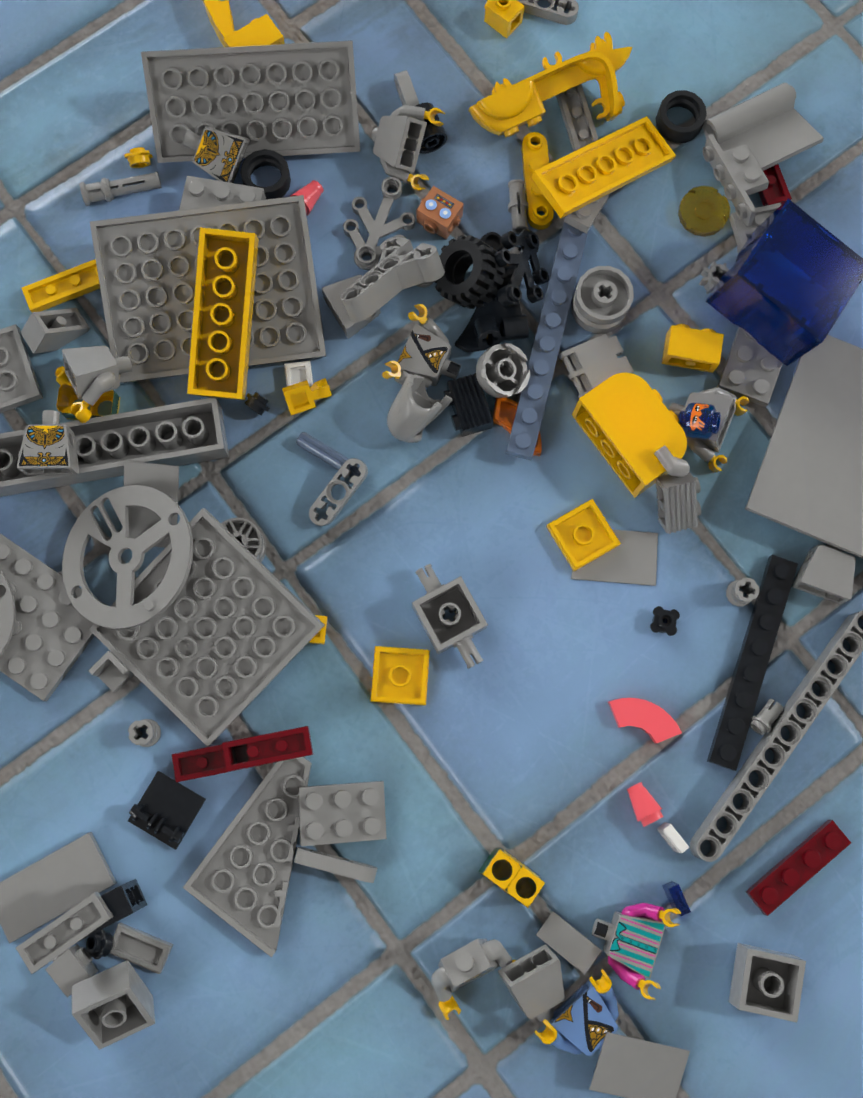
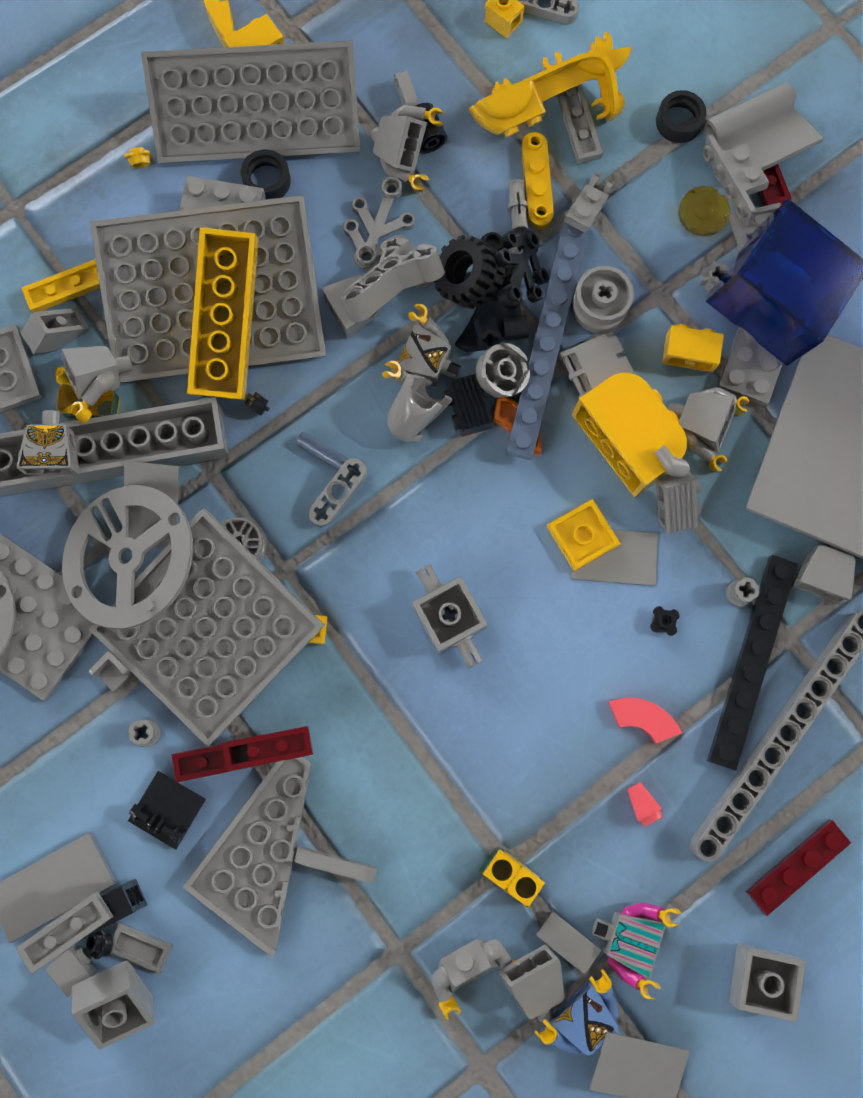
(104, 190): light grey pin -> none
(217, 152): torso -> none
(298, 372): white tile -> none
(301, 396): yellow plate -> none
(311, 193): coral cone -> none
(341, 813): light grey plate -> none
(400, 675): yellow tile -> none
(439, 213): nougat head -> none
(603, 166): yellow plate -> none
(672, 837): white tile -> none
(676, 897): clear blue tile -> none
(700, 420): clear blue head -> none
(762, 722): light grey pin -> none

